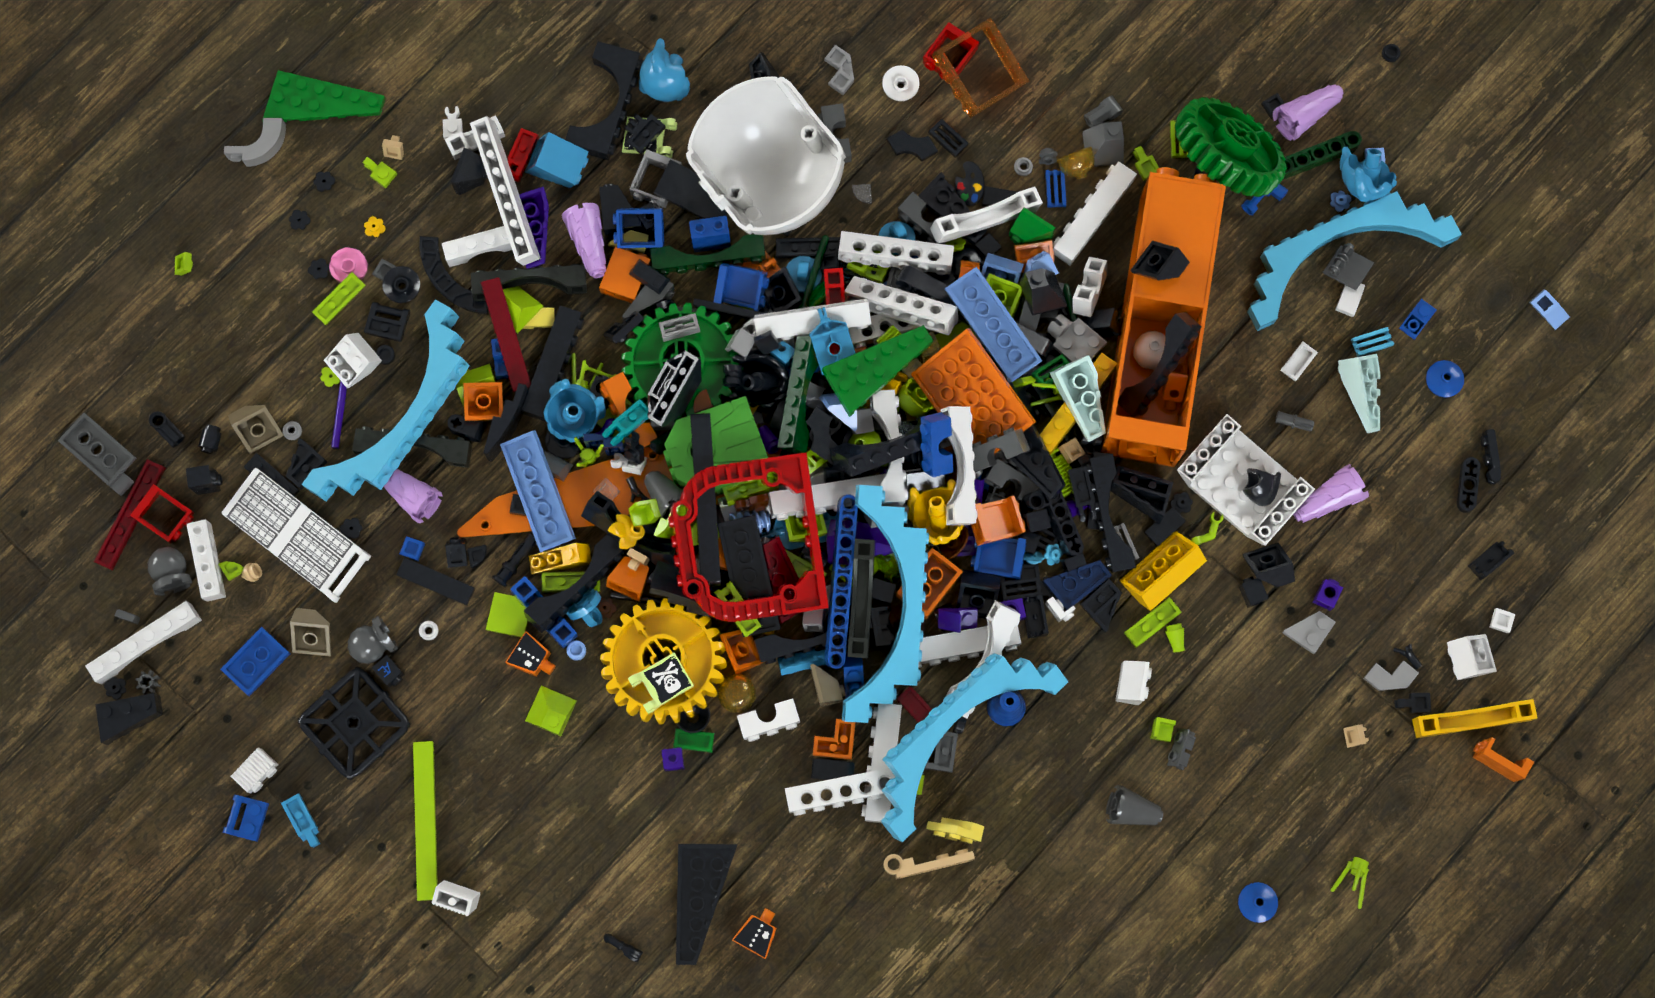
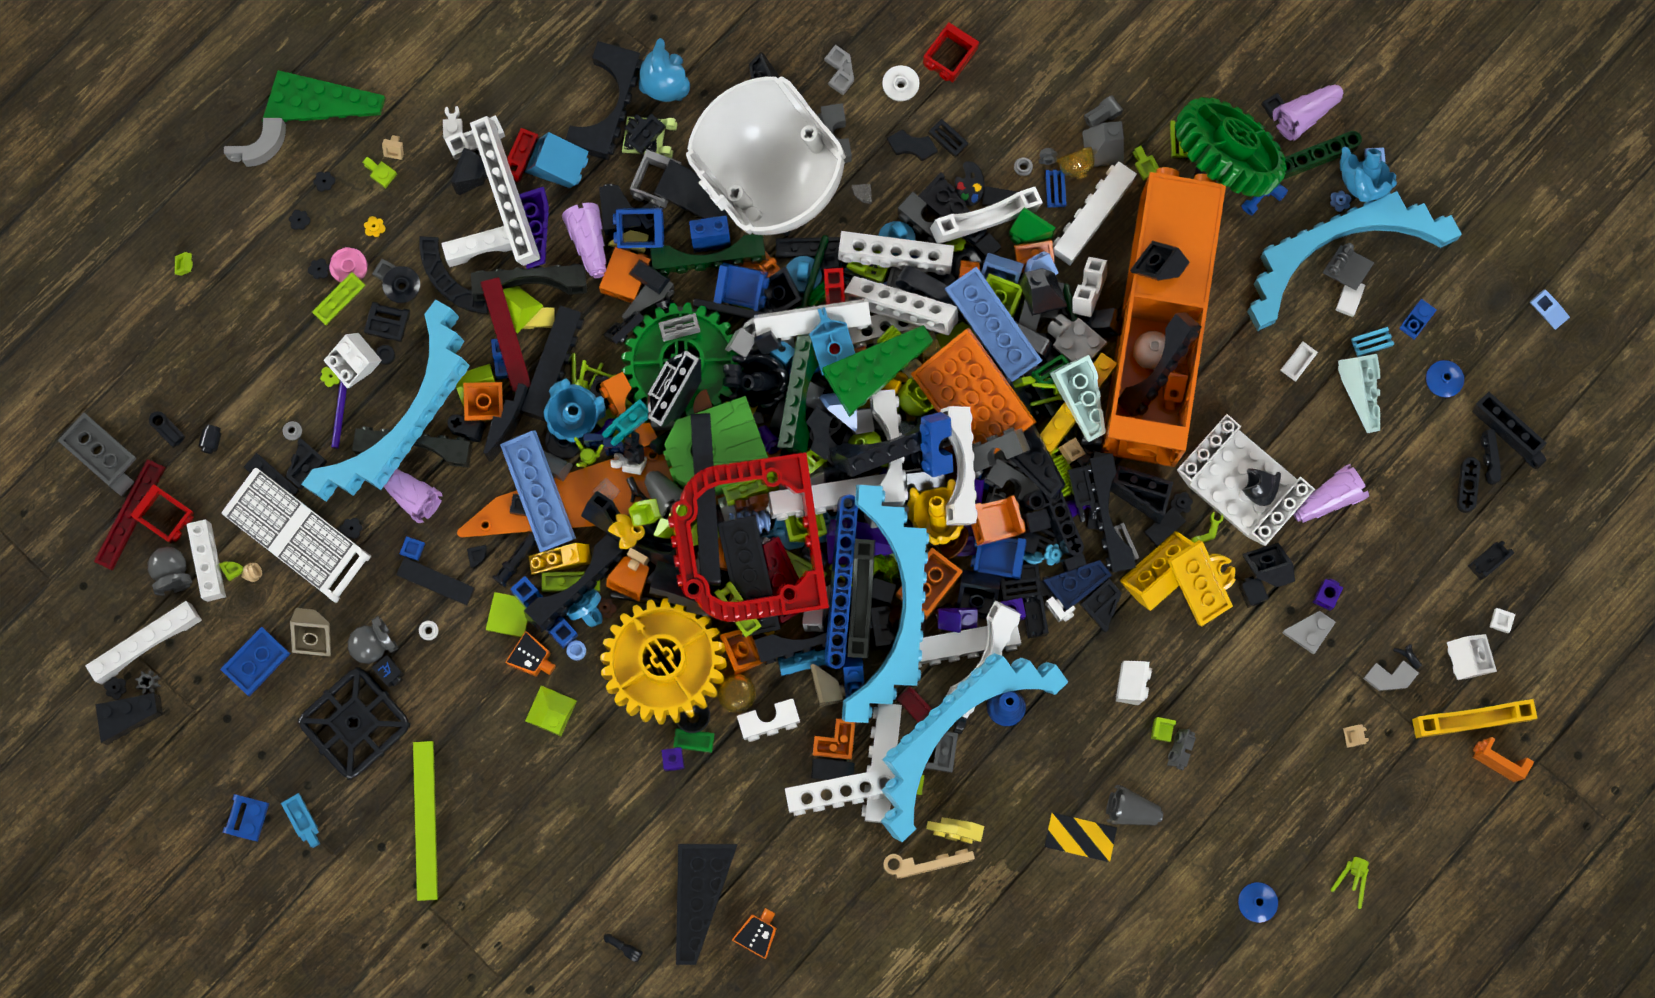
(127, 616): dark grey tile -> none
(203, 479): black brick -> none
(255, 427): dark tan slope -> none
(255, 770): white brick -> none
(455, 898): white brick -> none
(456, 552): black bracket -> none
(663, 681): flag -> none
(1003, 52): clear orange window -> none
(1080, 837): none -> sticker
(1152, 622): lime tile -> none
(1176, 637): lime cone -> none
(1202, 581): none -> yellow plate
(1294, 421): dark grey axle -> none
(1391, 53): black plate -> none
(1417, 703): black plate -> none
(1511, 429): none -> black hinge

